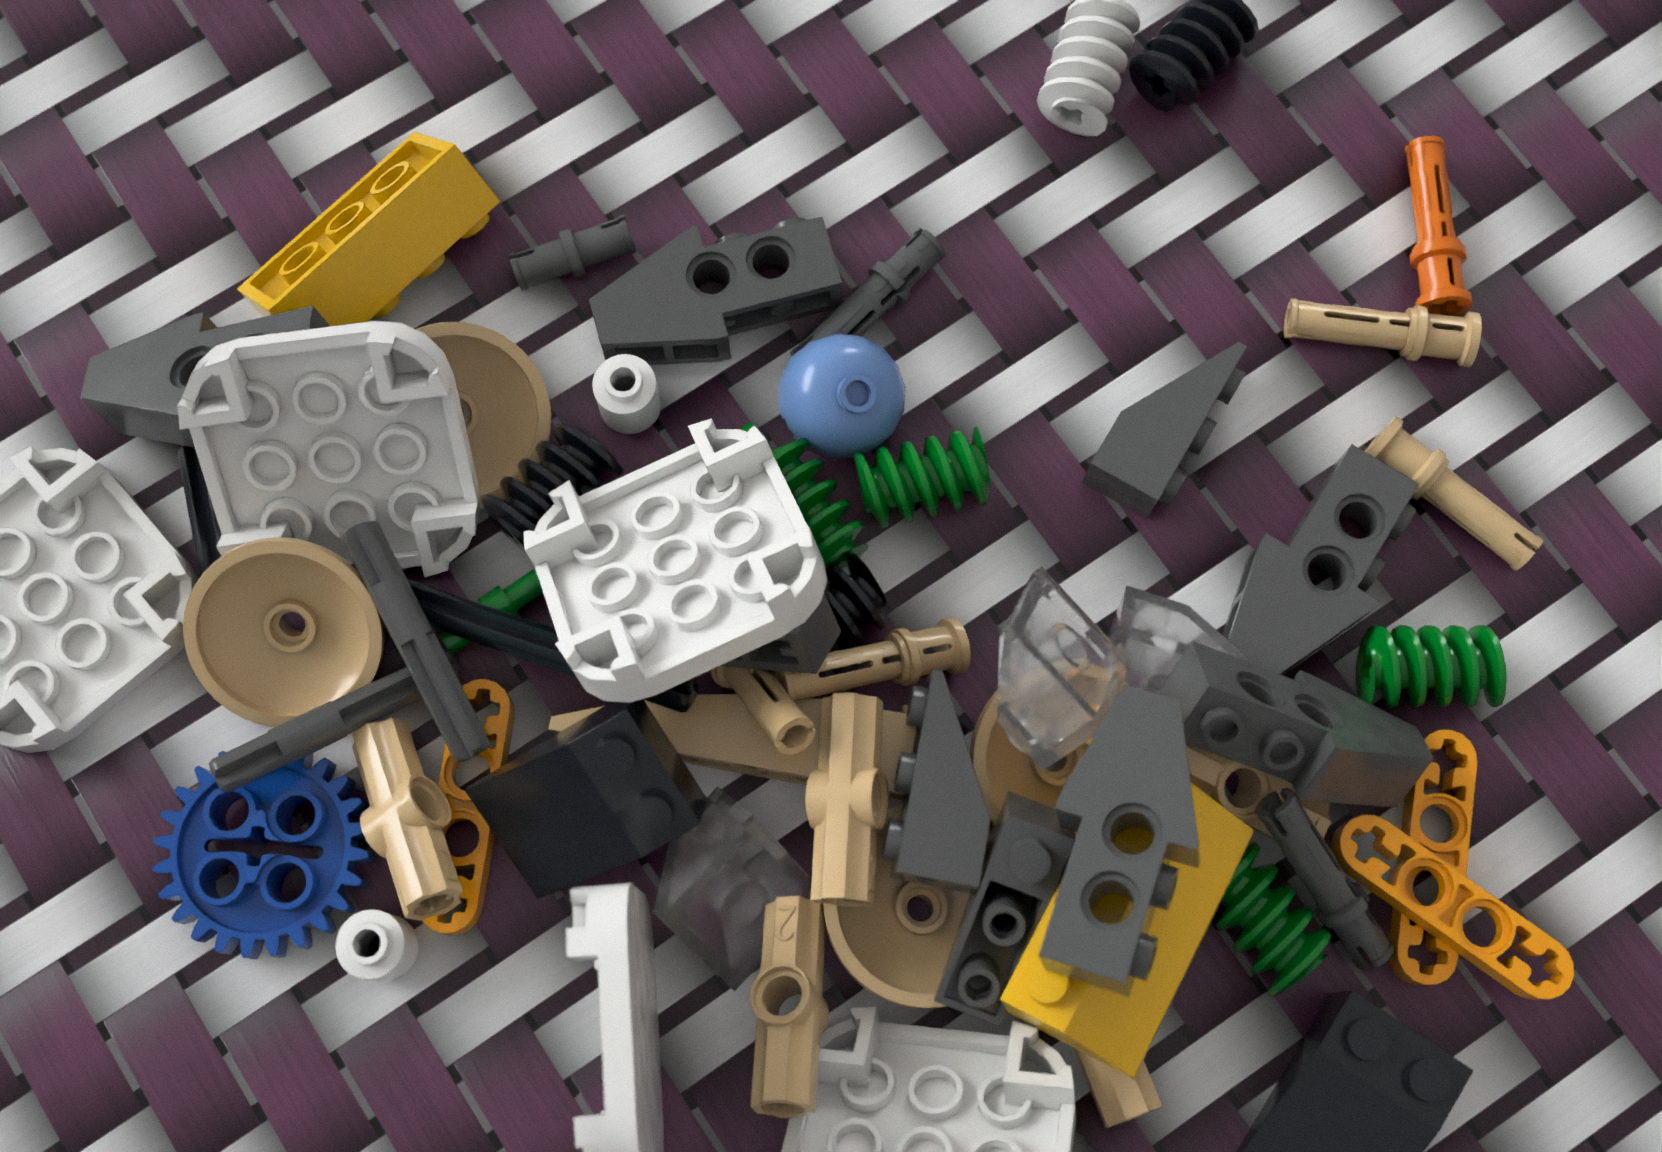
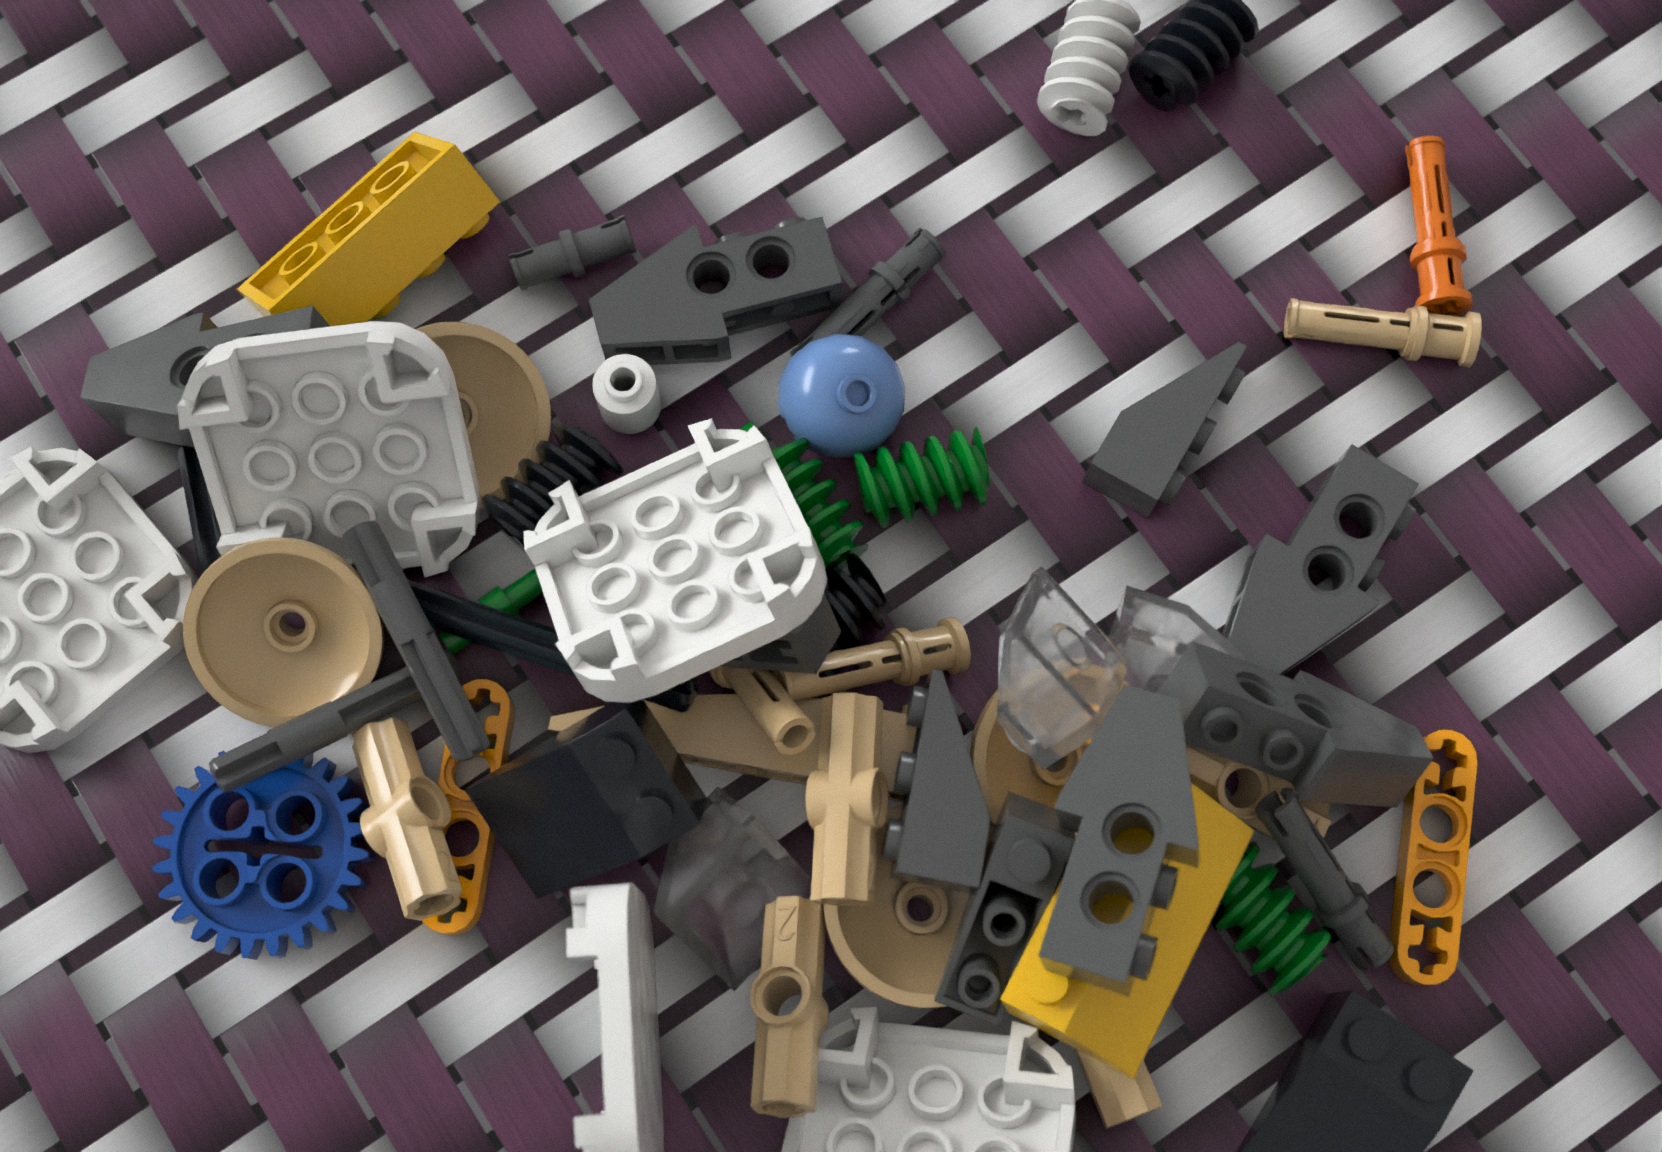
(396, 950): white brick -> none
(1432, 662): green piece -> none
(1454, 495): tan pin -> none
(1454, 900): light orange beam -> none

